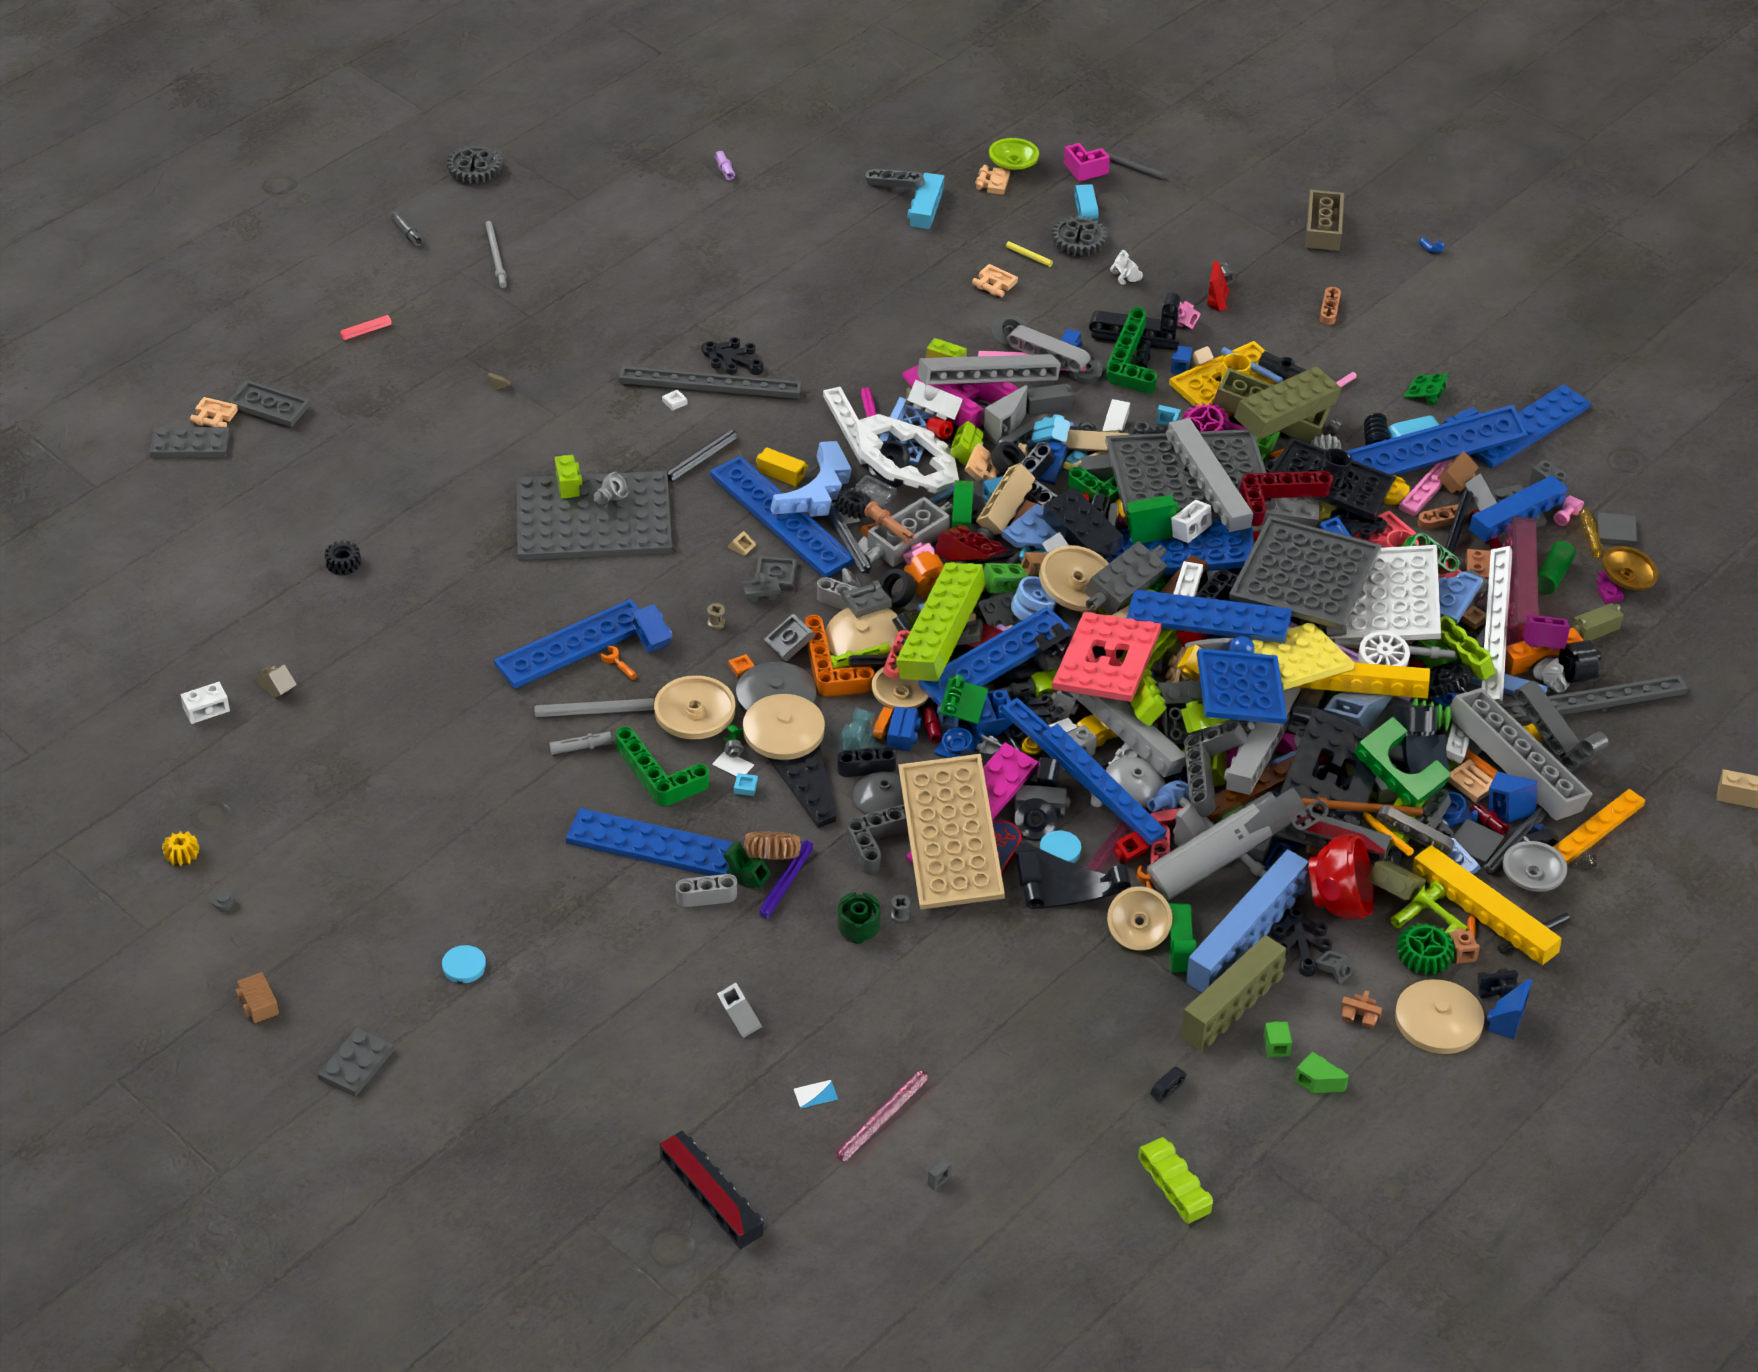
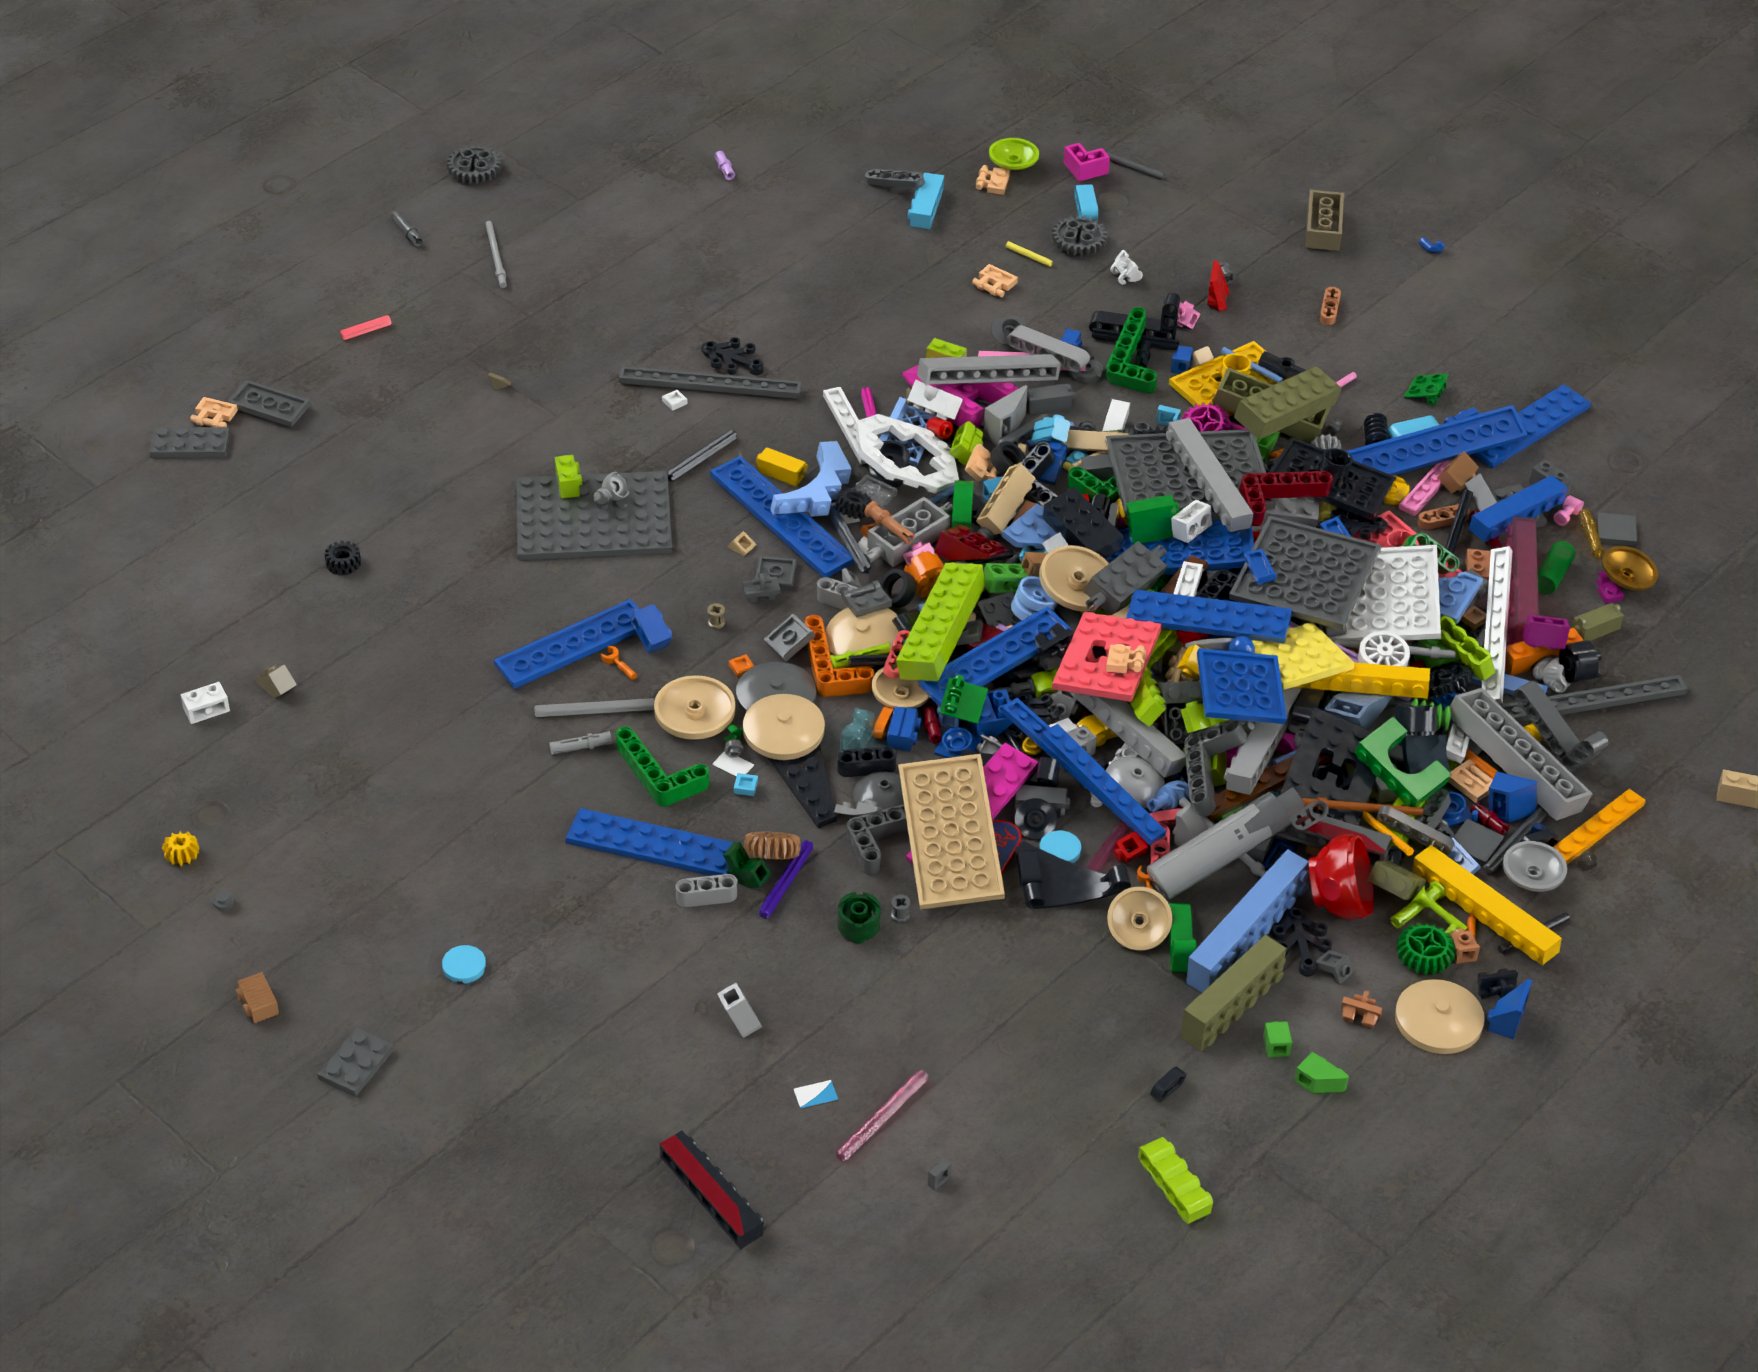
(861, 809): none -> light grey slope
(1123, 658): none -> light nougat plate
(1259, 566): none -> blue tile

